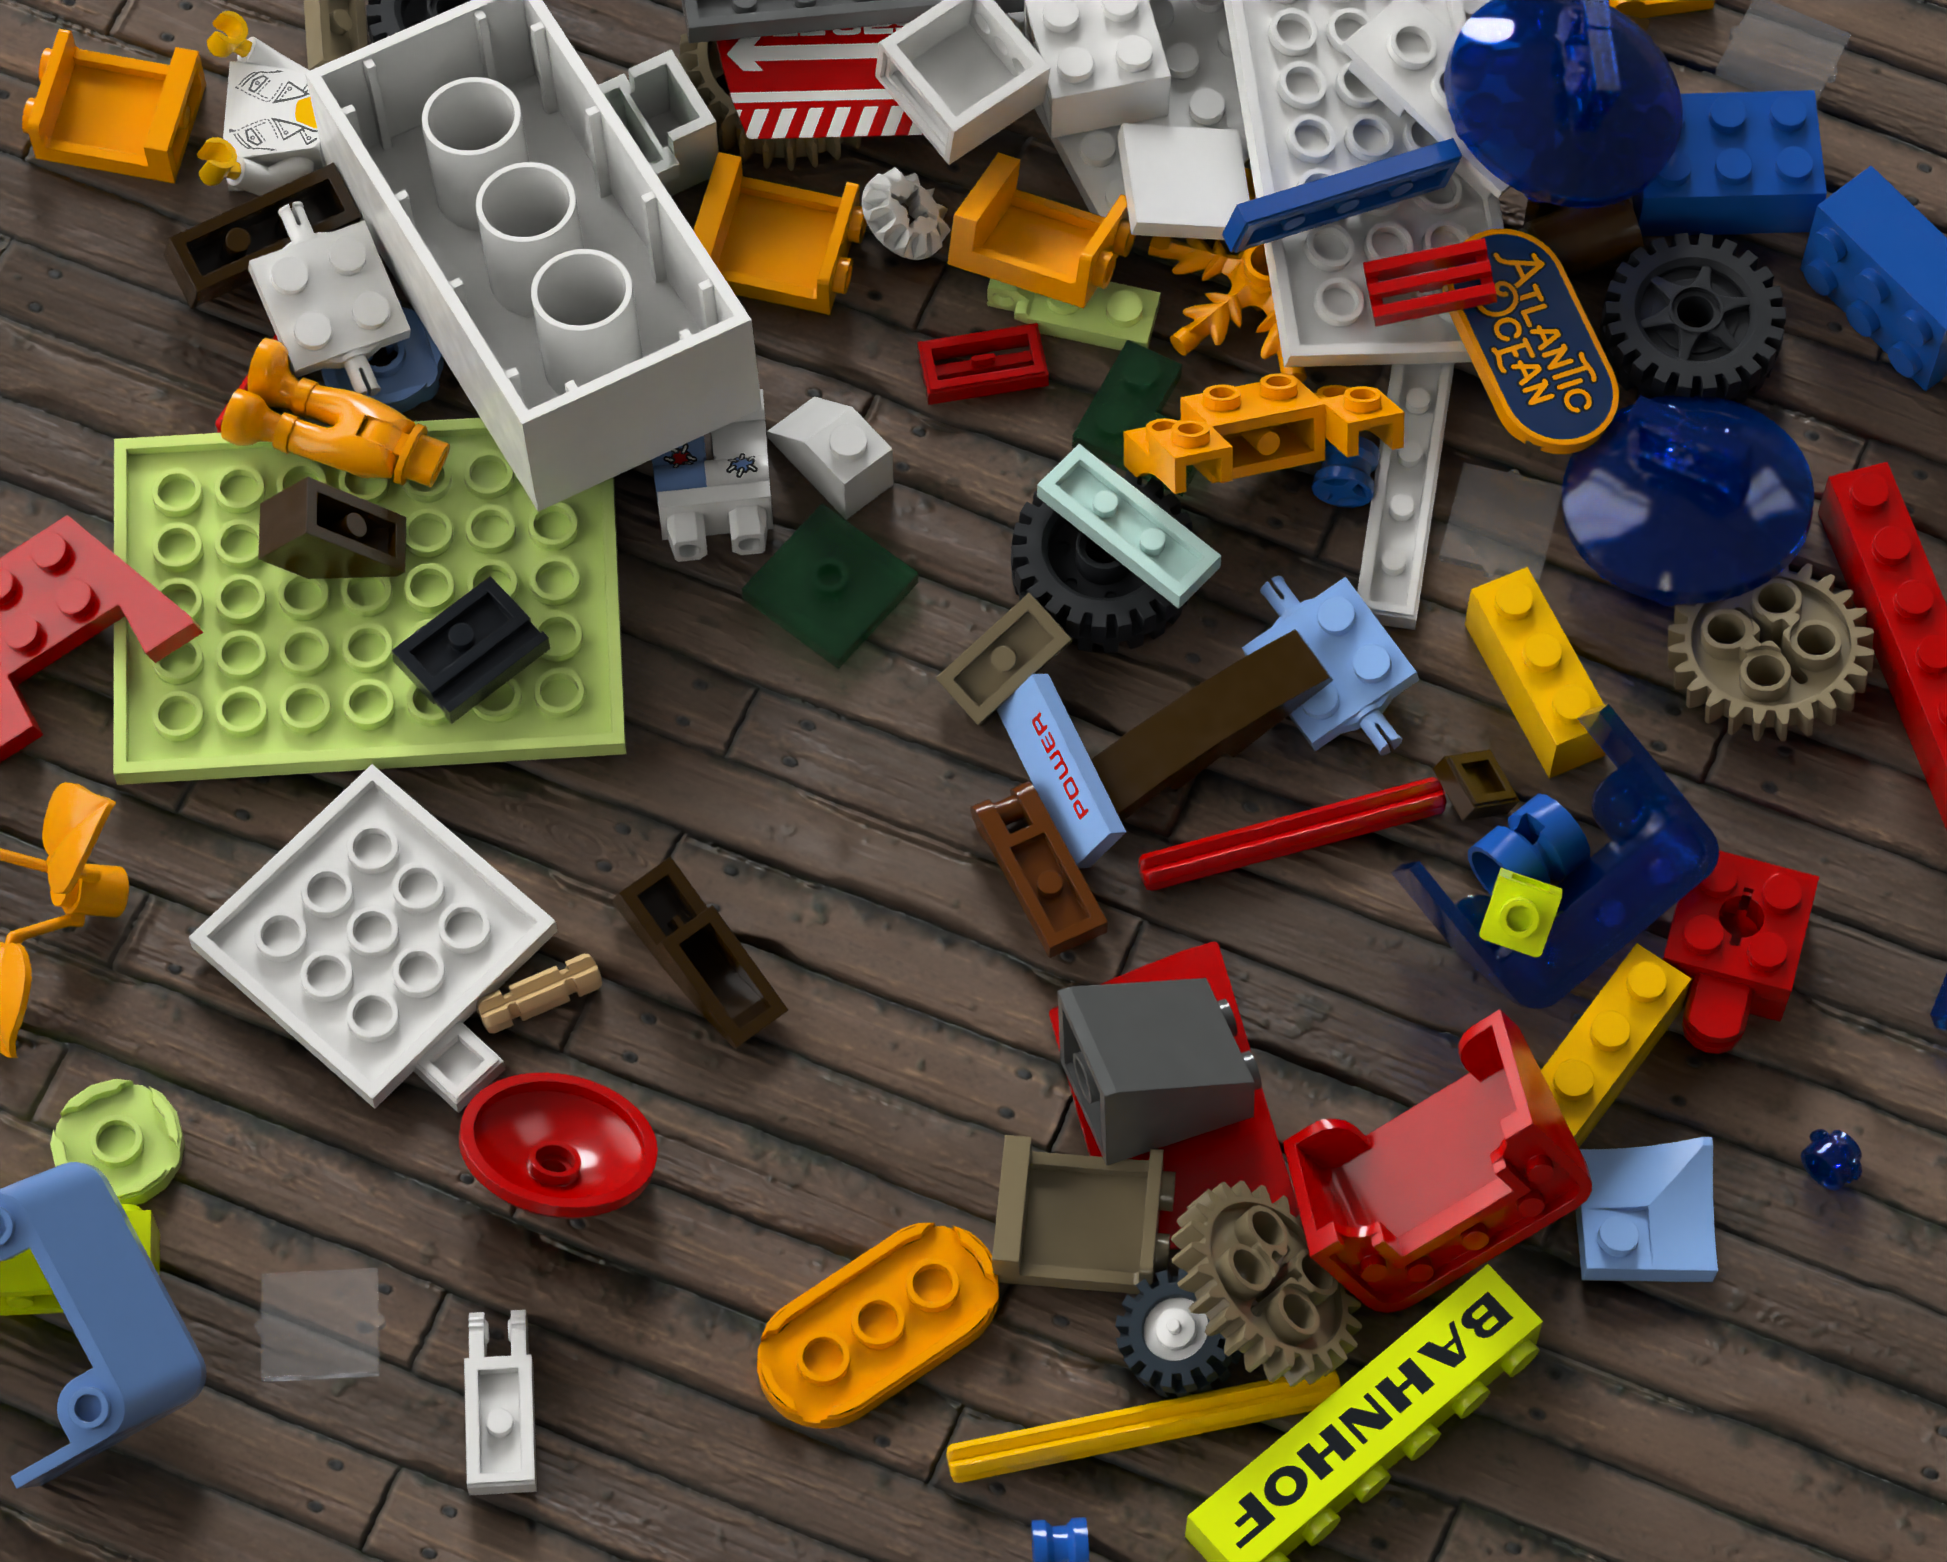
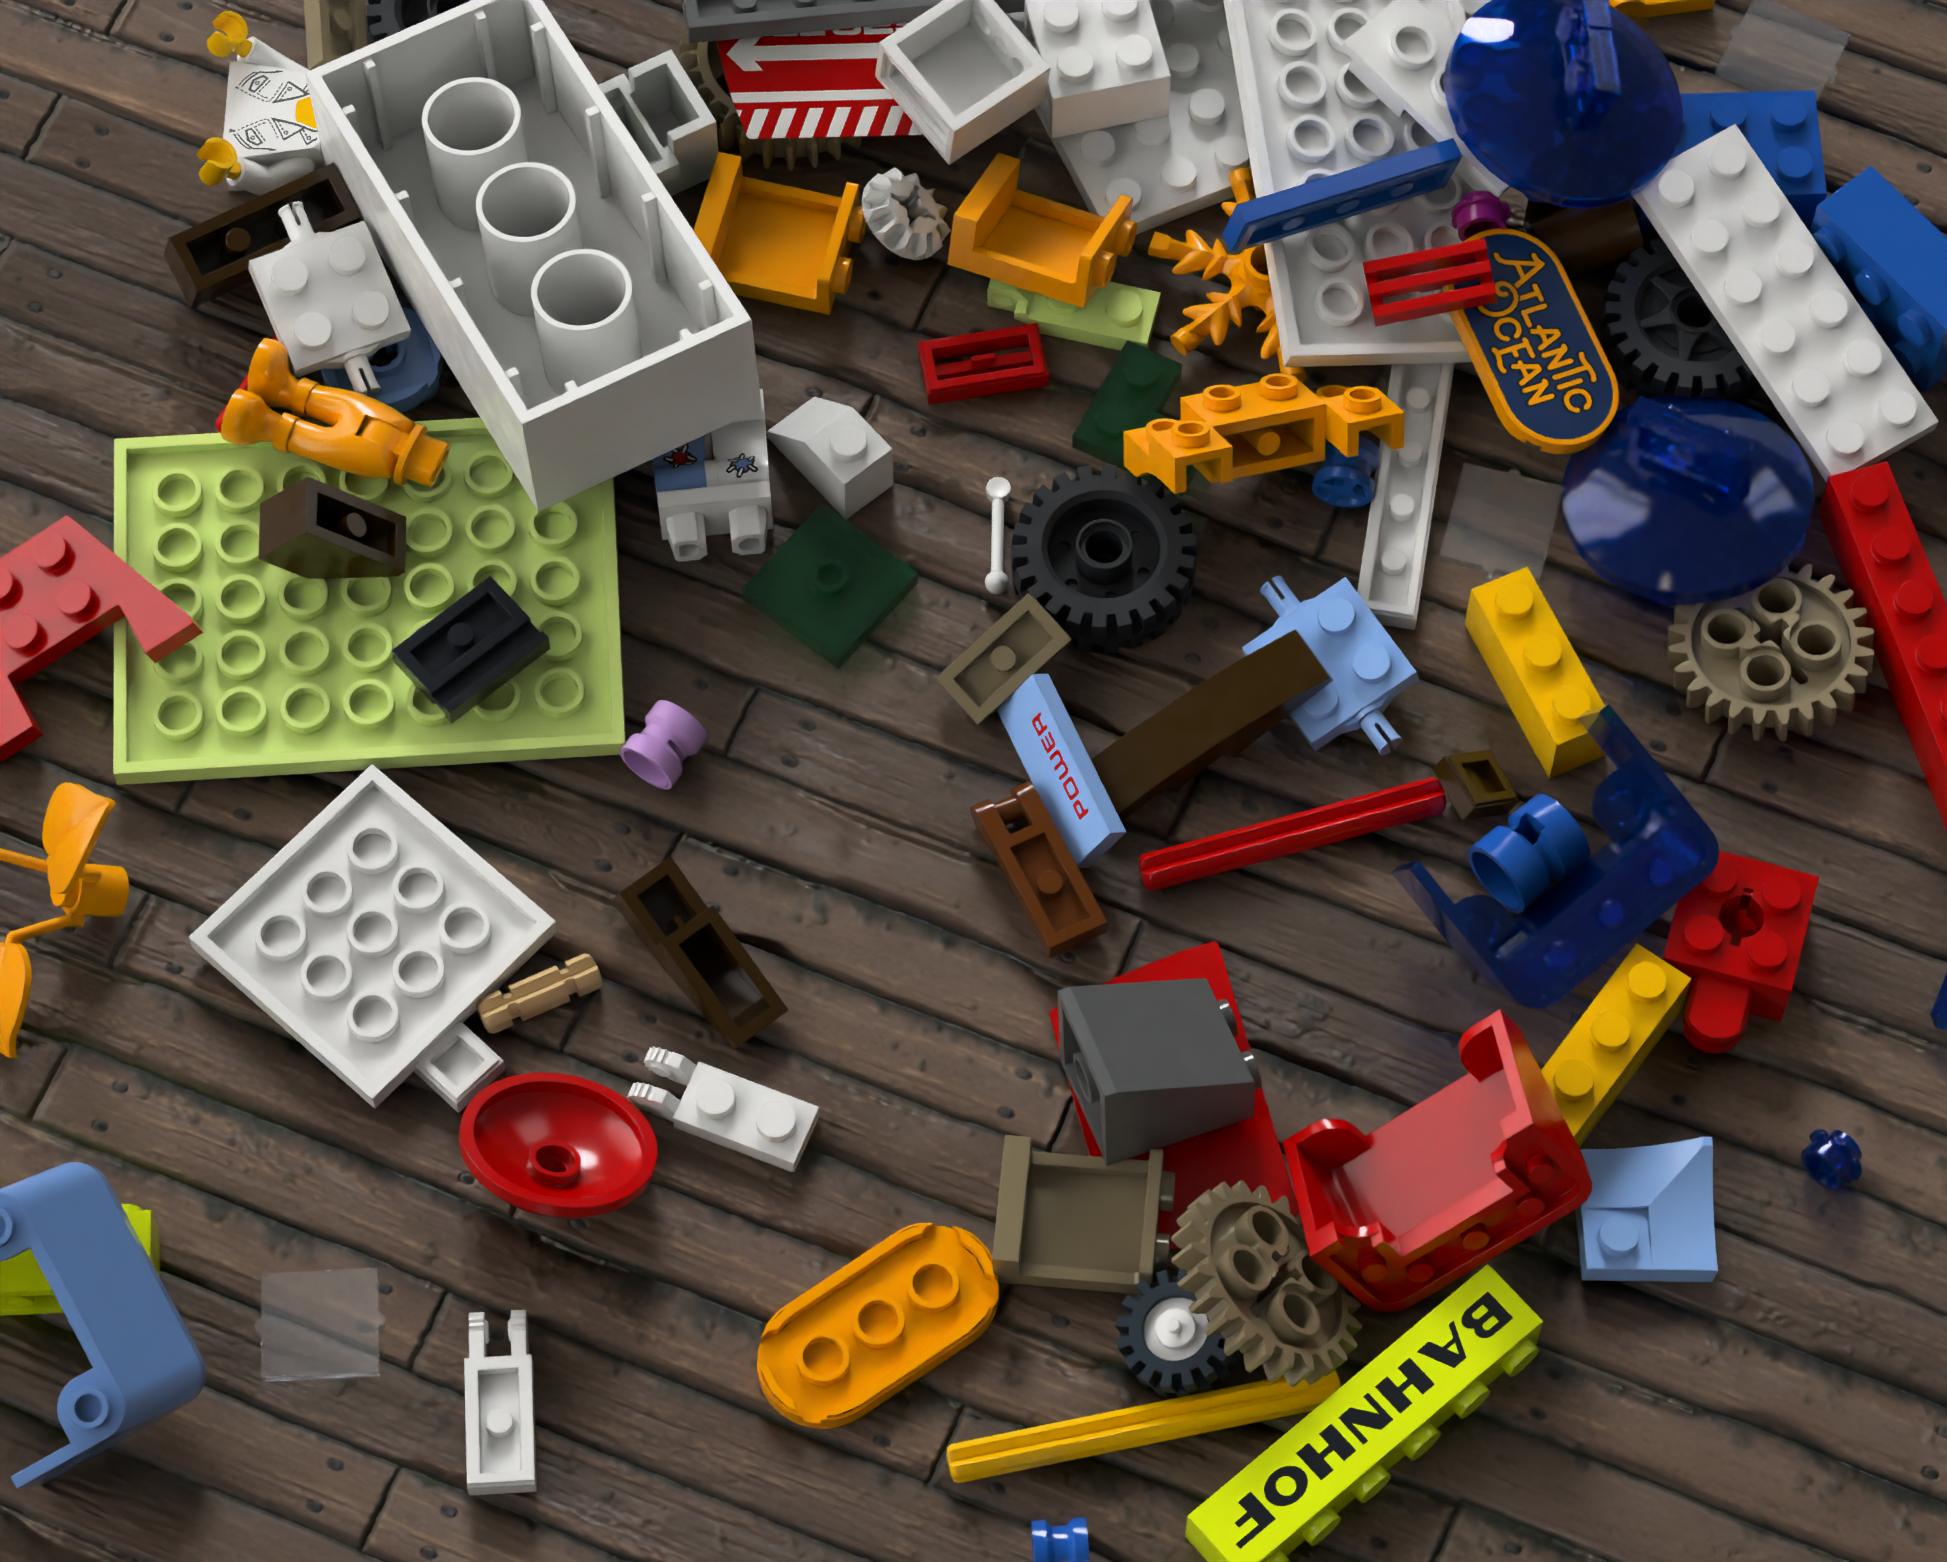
(114, 110): light orange panel -> none
(123, 1133): yellowish green tile -> none
(663, 744): none -> lavender wheel
(728, 1109): none -> white hinge
(998, 492): none -> white hinge
(1128, 526): light aqua plate -> none
(1181, 179): white tile -> none
(1478, 213): none -> magenta plate
(1520, 913): neon yellow bracket -> none
(1784, 306): none -> white plate

